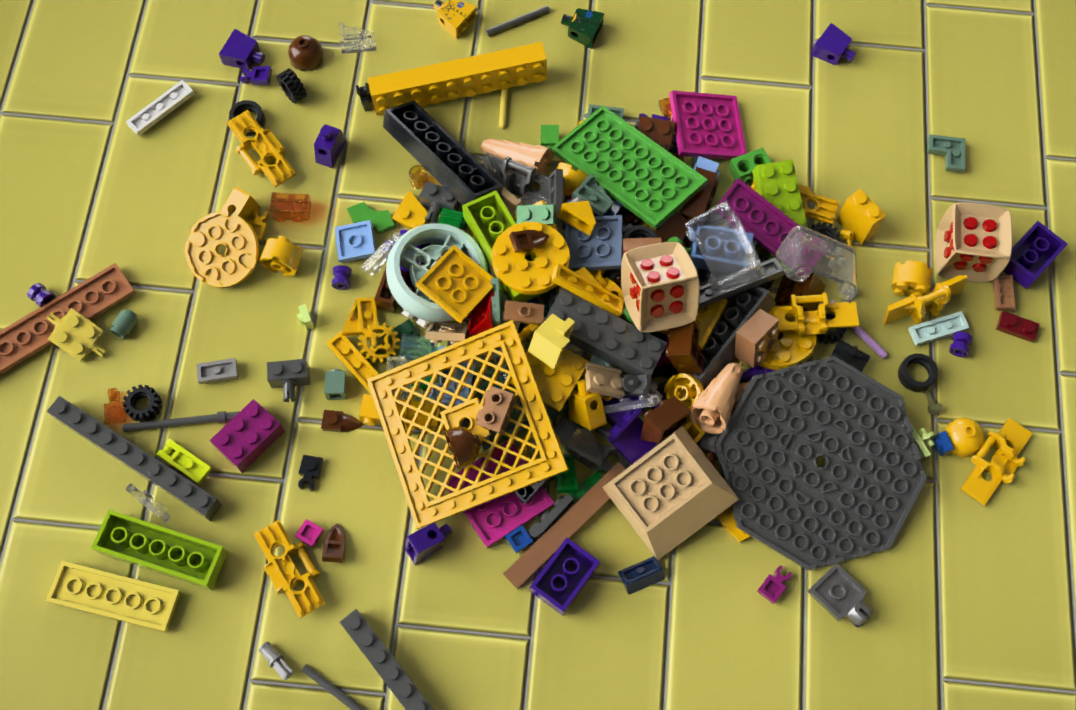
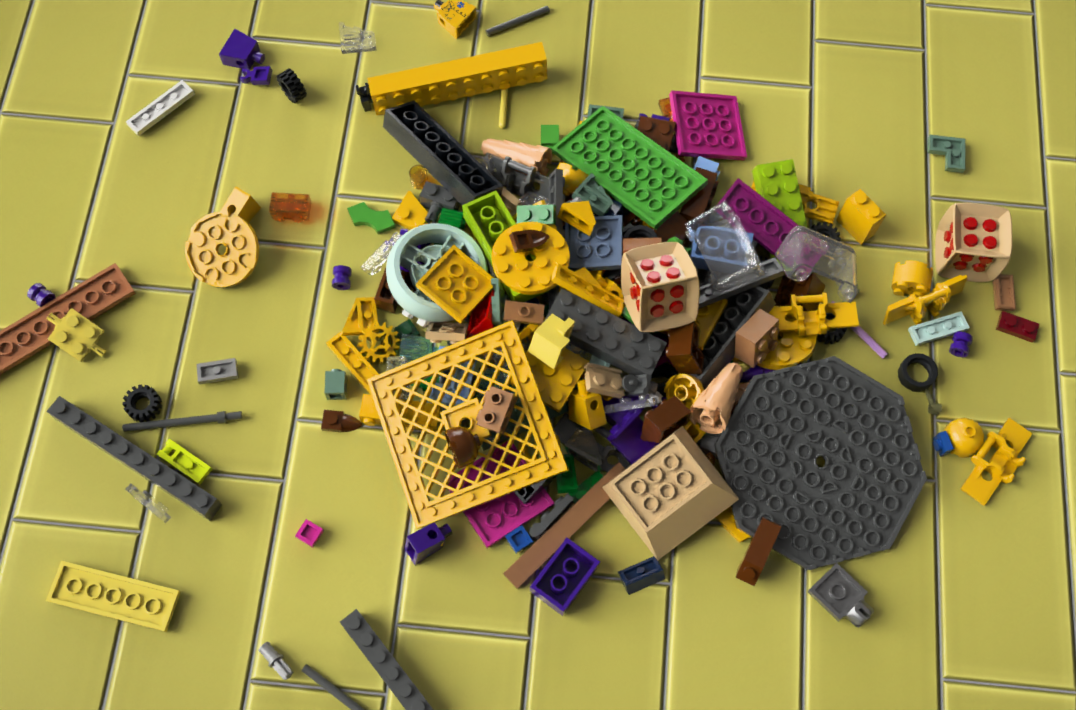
(114, 411): clear orange plate -> none
(124, 323): sand green brick -> none
(160, 549): lime brick -> none
(247, 435): magenta brick -> none
(251, 106): black tyre -> none
(258, 224): yellow plate -> none
(266, 146): yellow piece -> none
(281, 256): yellow brick -> none
(284, 572): yellow piece -> none
(288, 375): dark grey brick -> none
(304, 317): yellowish green plate -> none
(305, 53): reddish brown cylinder -> none
(310, 469): black plate -> none
(329, 145): dark purple torso -> none
(334, 545): reddish brown plate -> none
(355, 241): light blue plate -> none
(584, 26): dark green torso -> none
(747, 163): bright green brick -> none
(758, 551): none -> reddish brown slope
(772, 586): magenta plate -> none
(833, 46): dark purple torso -> none
(847, 235): yellow hand -> none
(850, 355): black hips -> none
(923, 450): yellowish green hips -> none
(1033, 254): dark purple brick -> none

